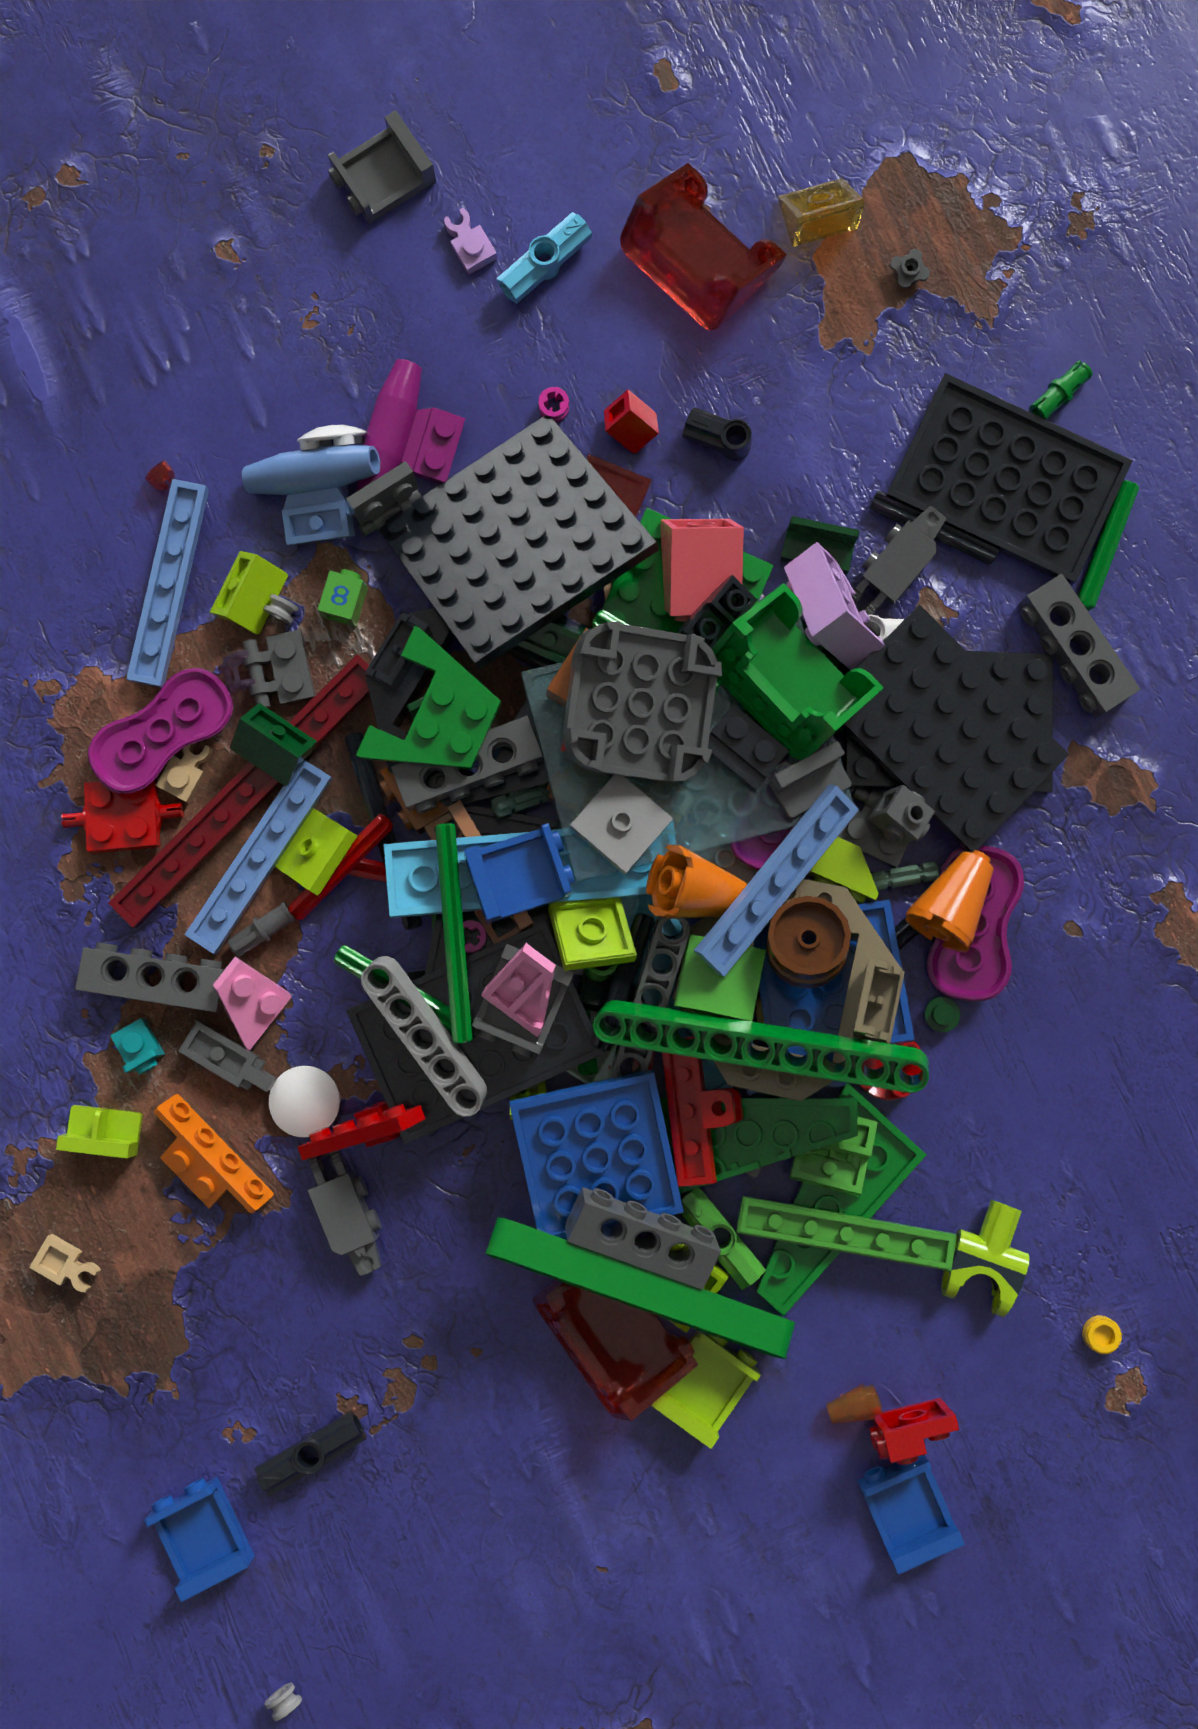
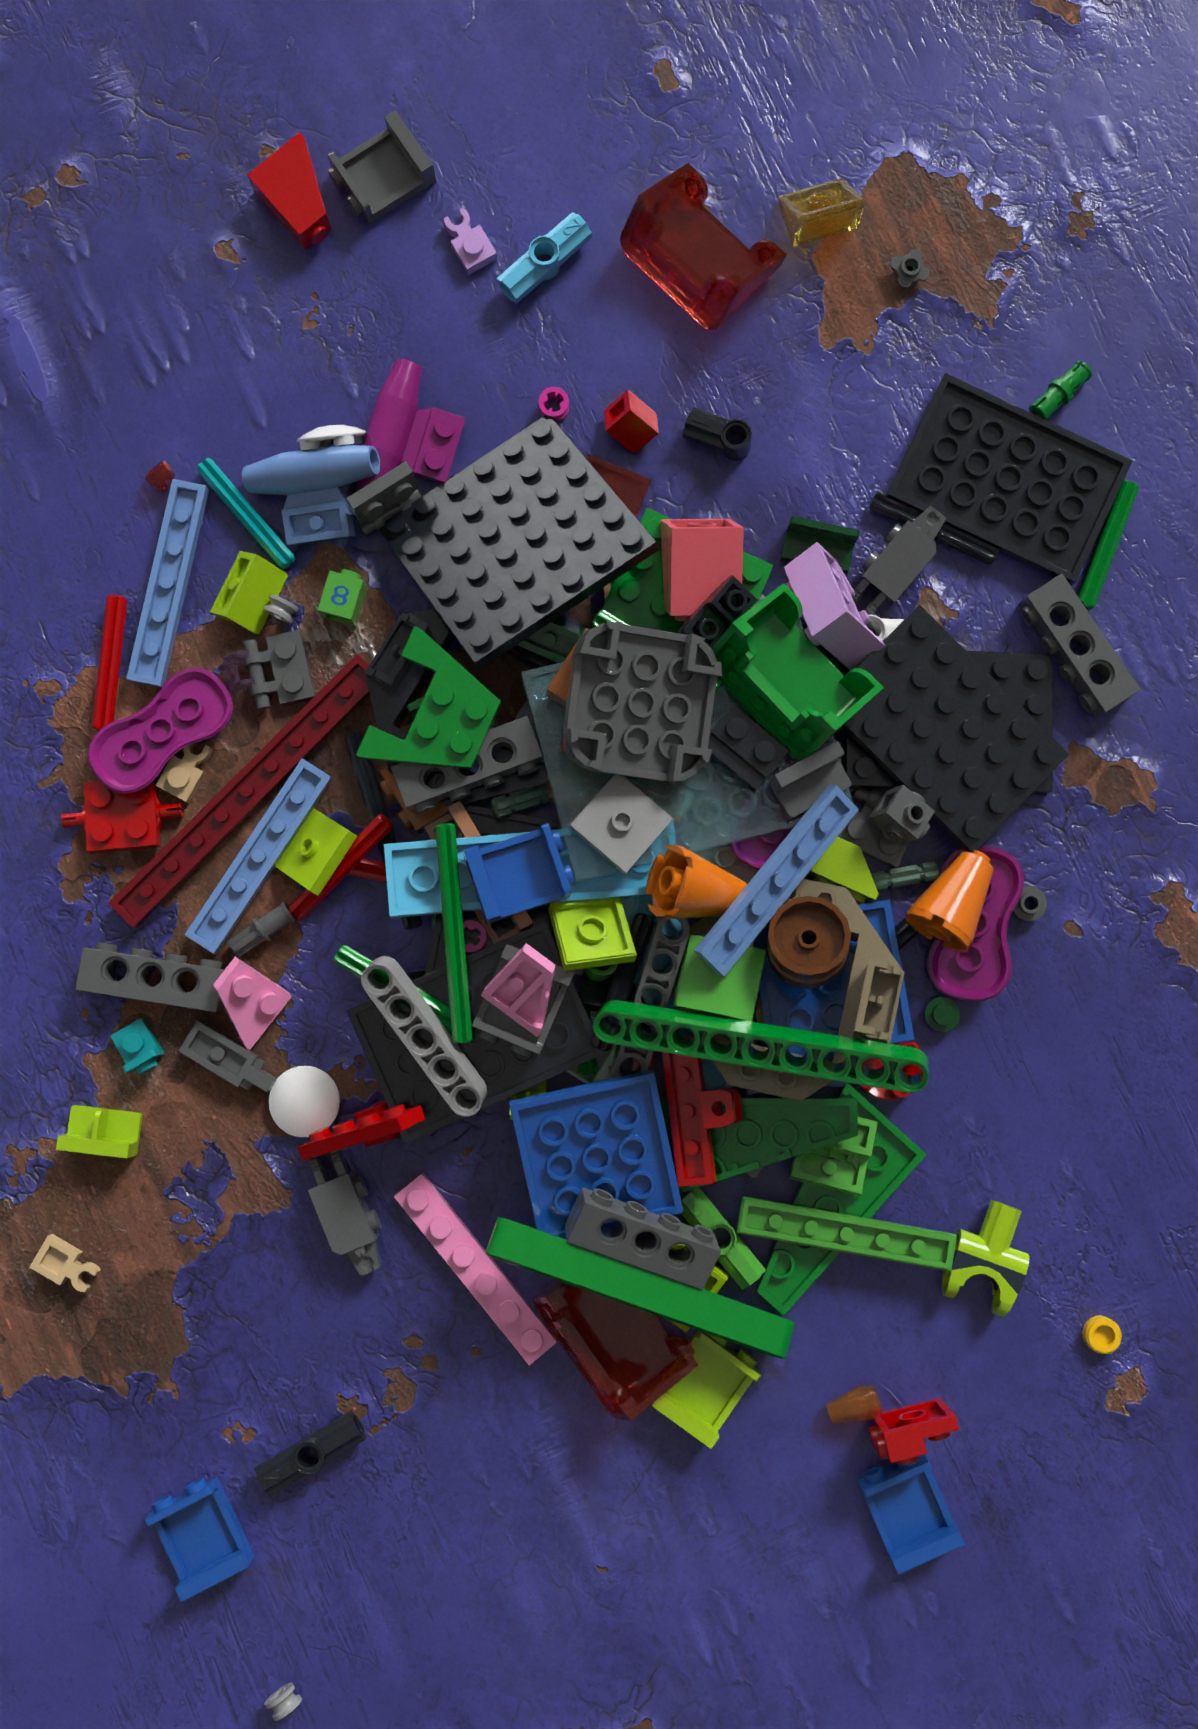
(109, 661): none -> red axle
(206, 1160): orange bracket -> none
(245, 513): none -> teal axle
(271, 743): dark green panel -> none
(292, 192): none -> red slope
(476, 1269): none -> bright pink plate
(1037, 895): none -> dark grey plate

